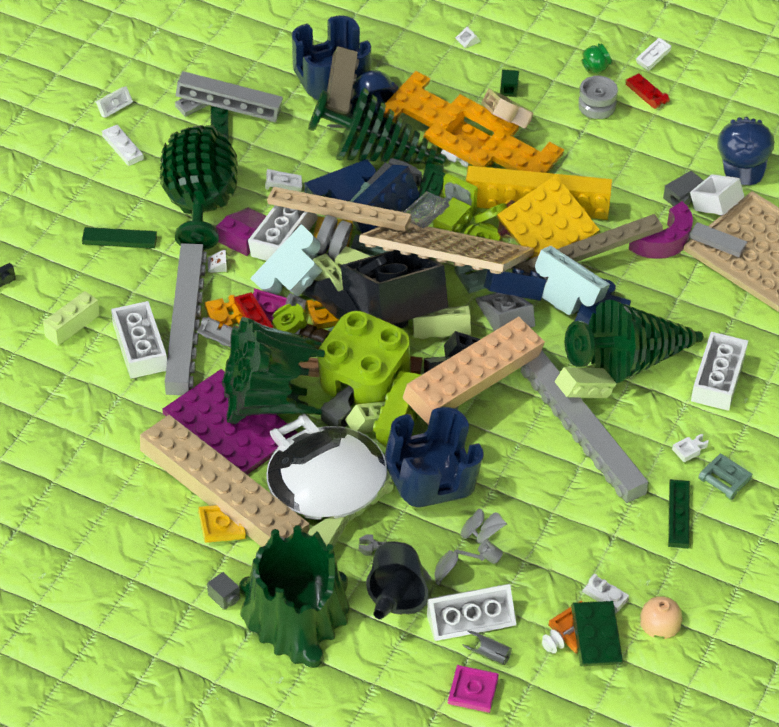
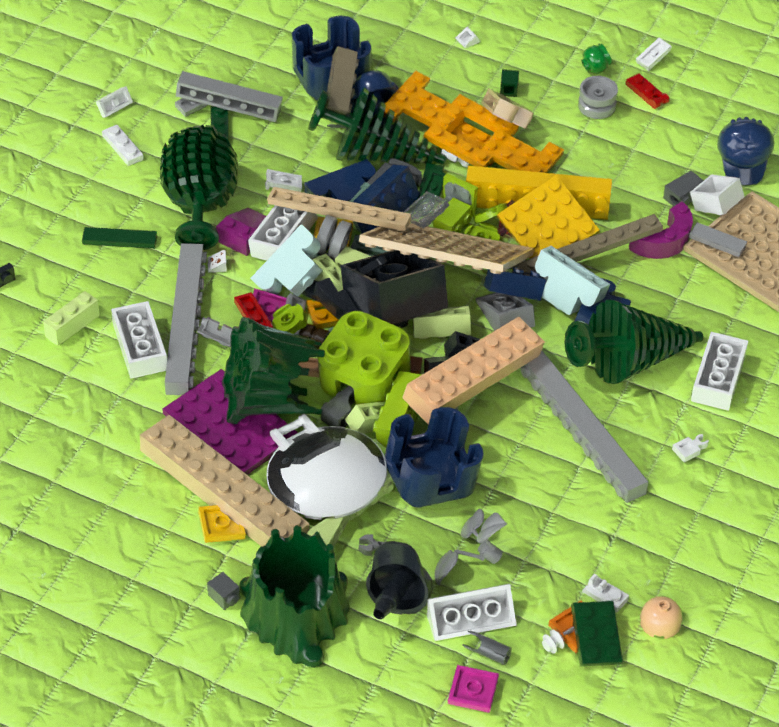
(219, 311): light orange plate -> none
(473, 281): sand green plate -> none
(585, 382): yellowish green brick -> none
(678, 514): dark green tile -> none
(728, 471): sand green plate -> none

